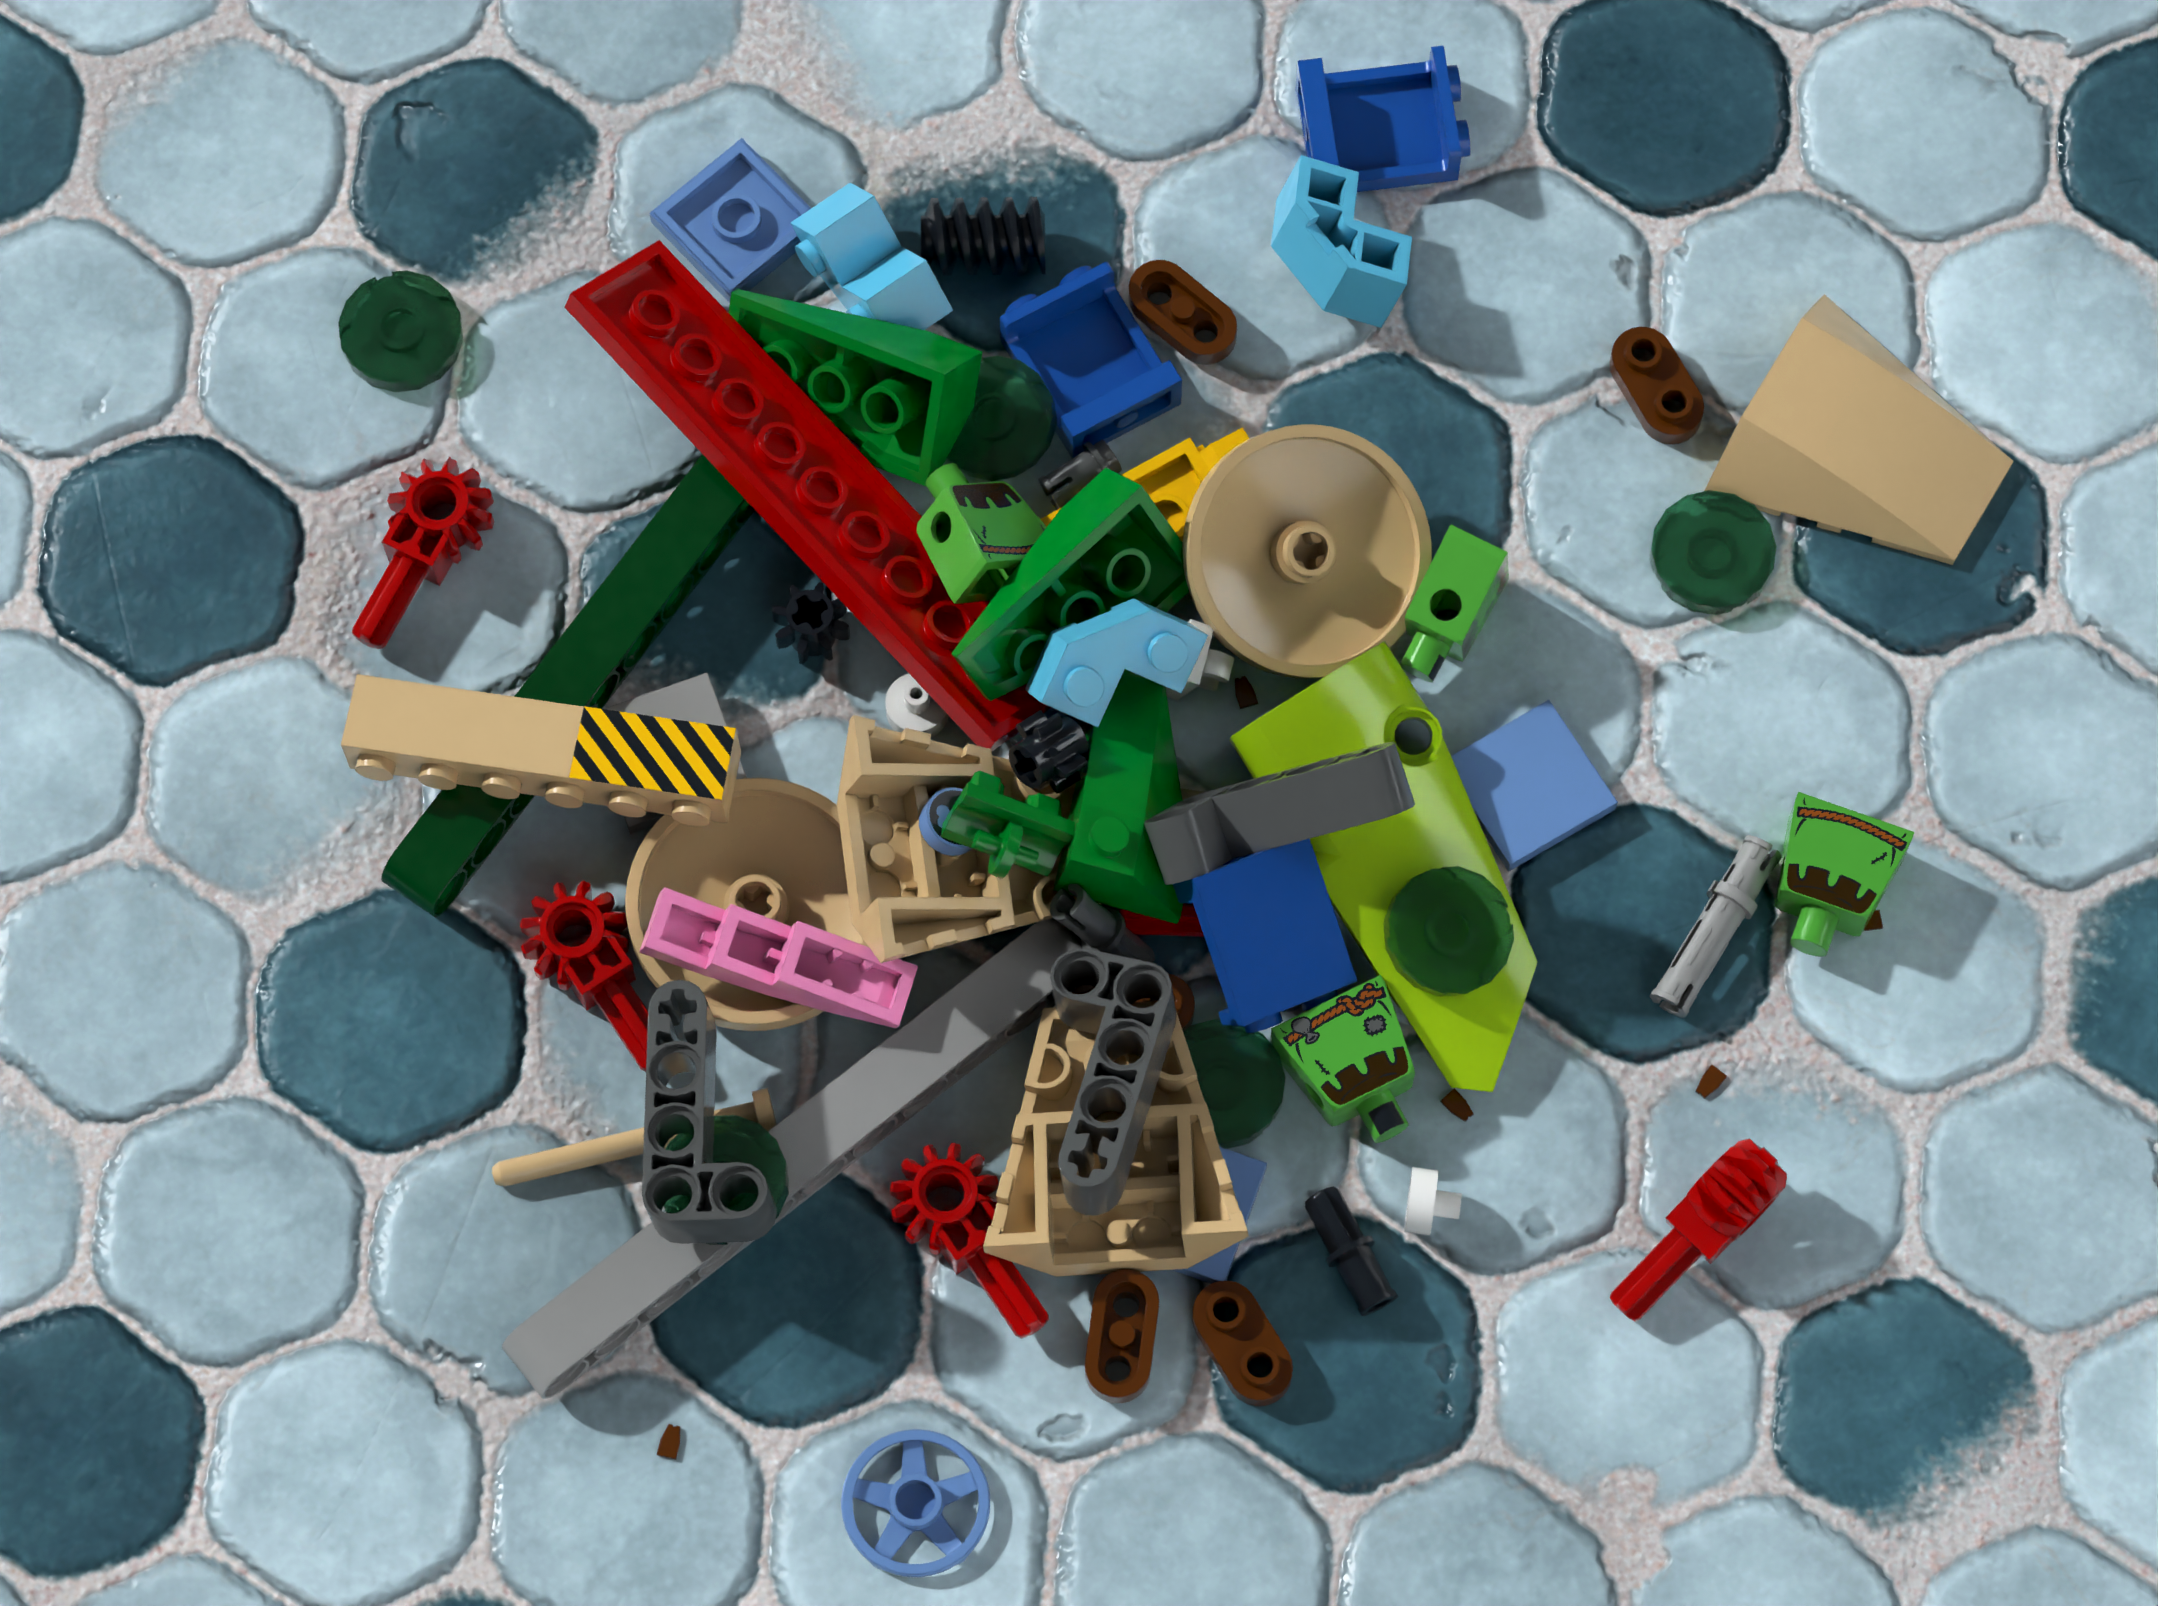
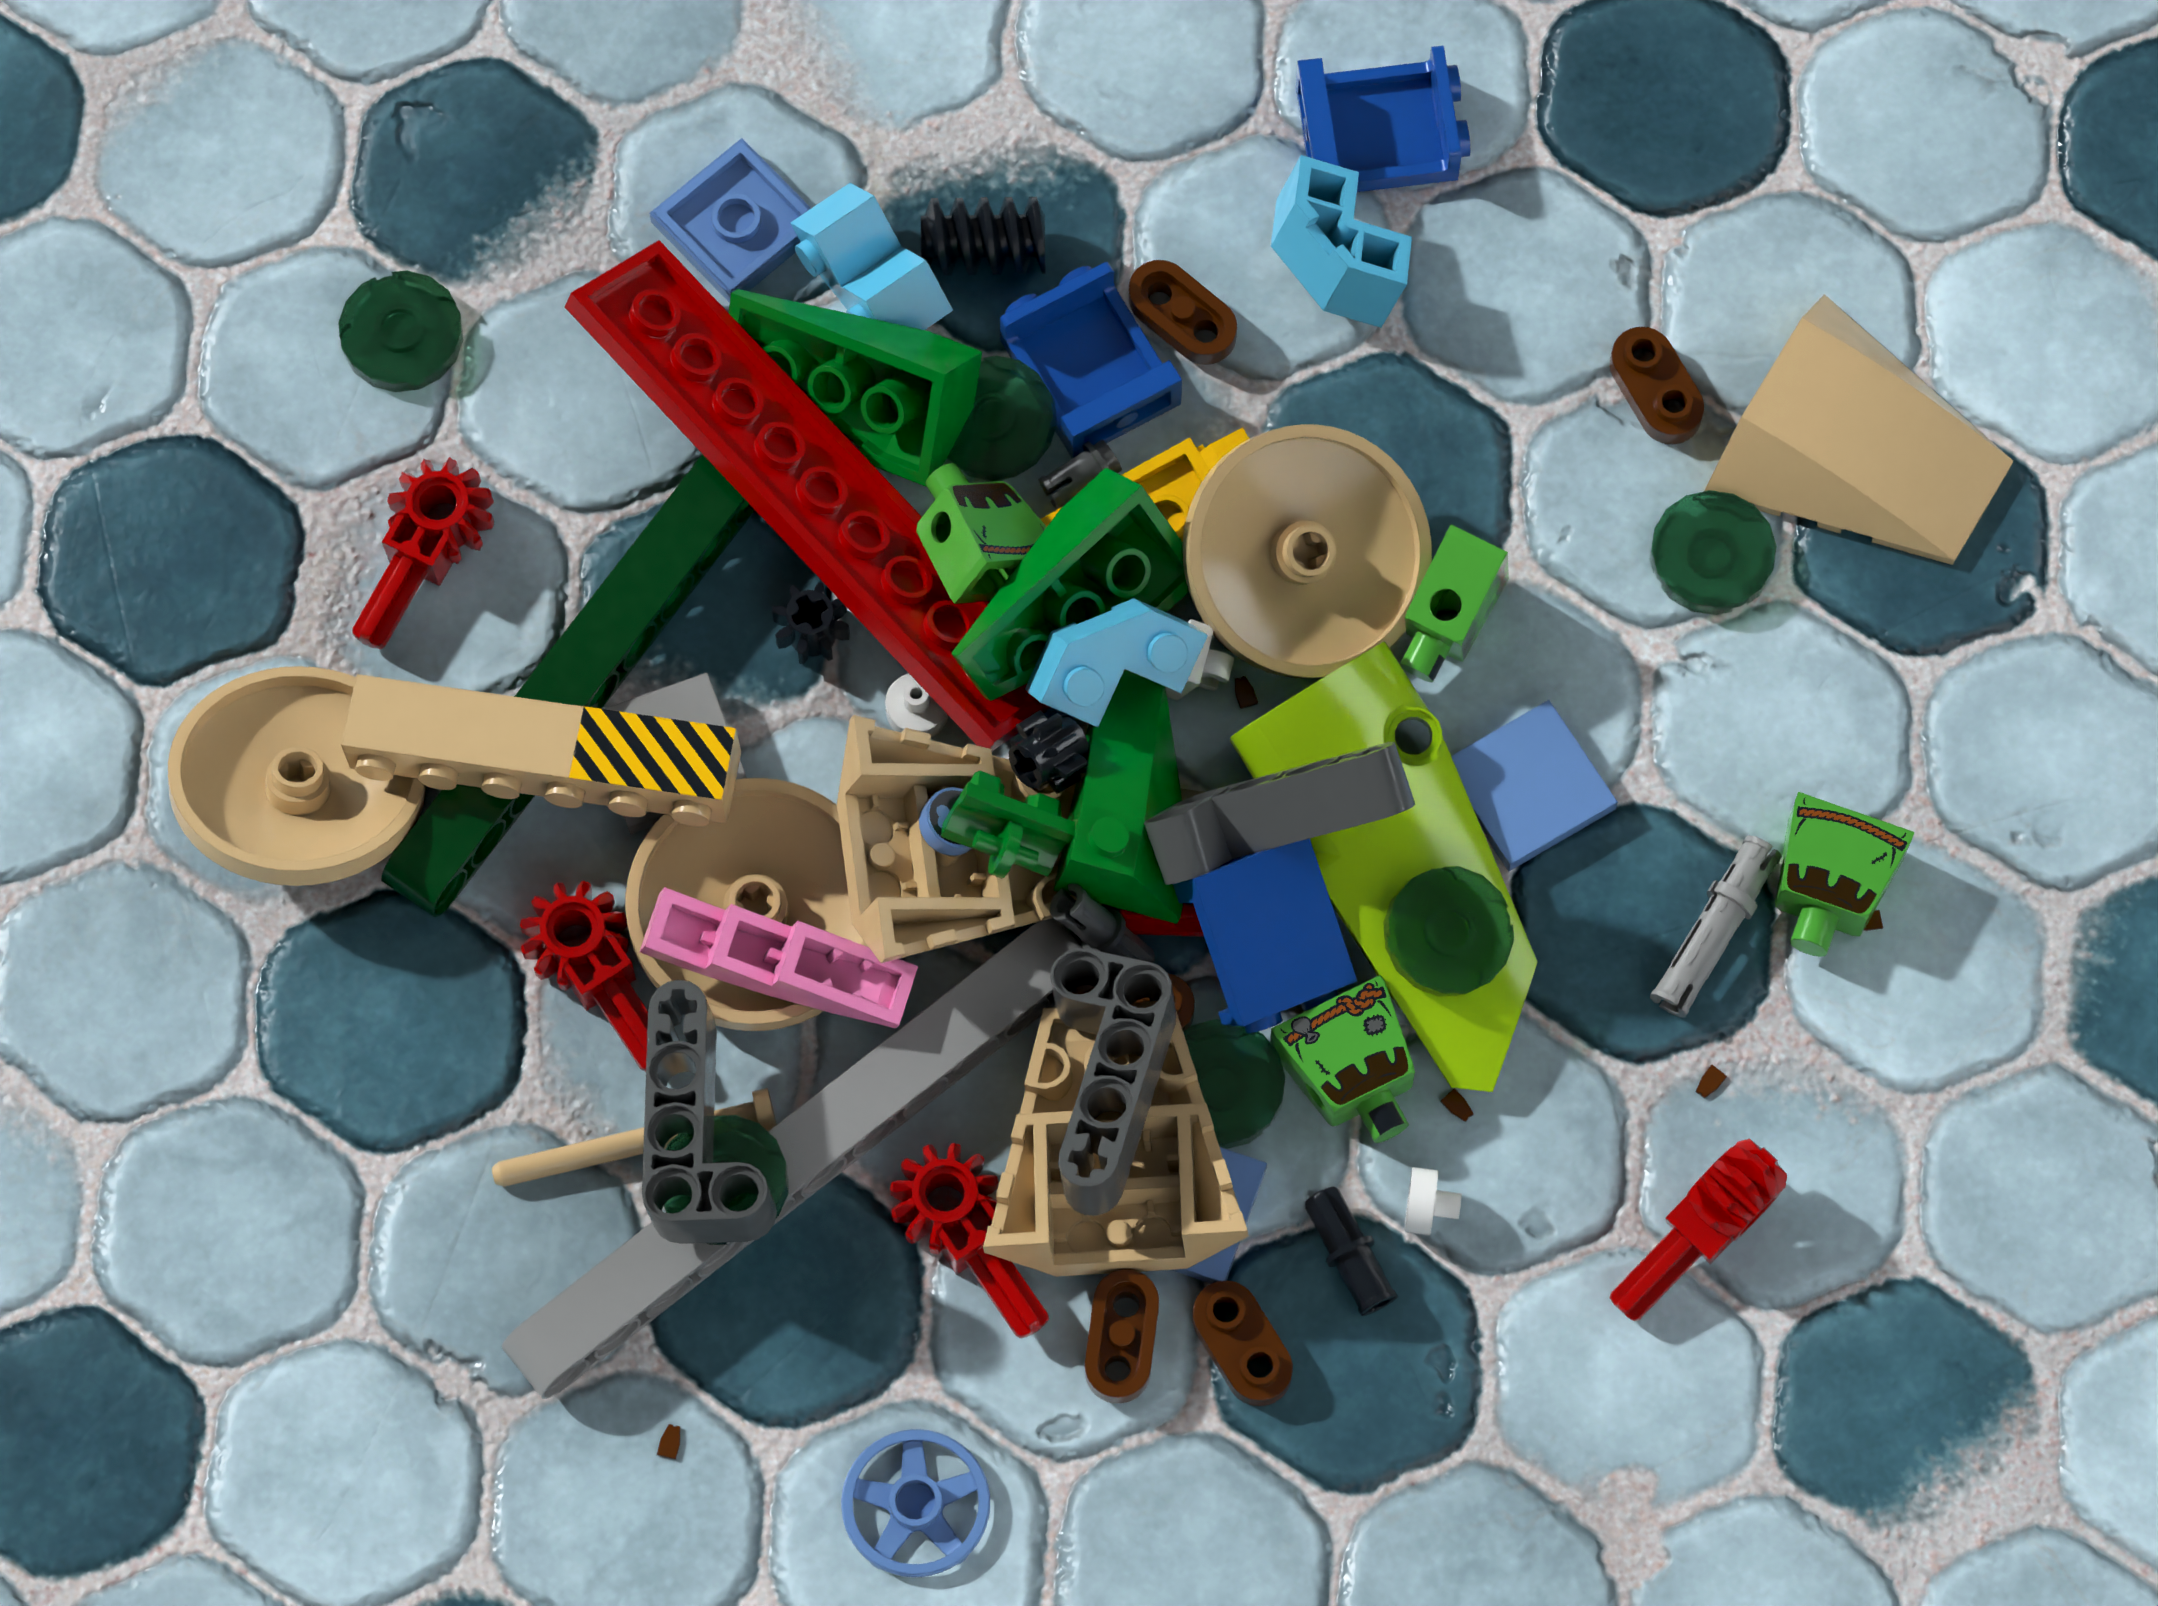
(270, 789): none -> tan dish

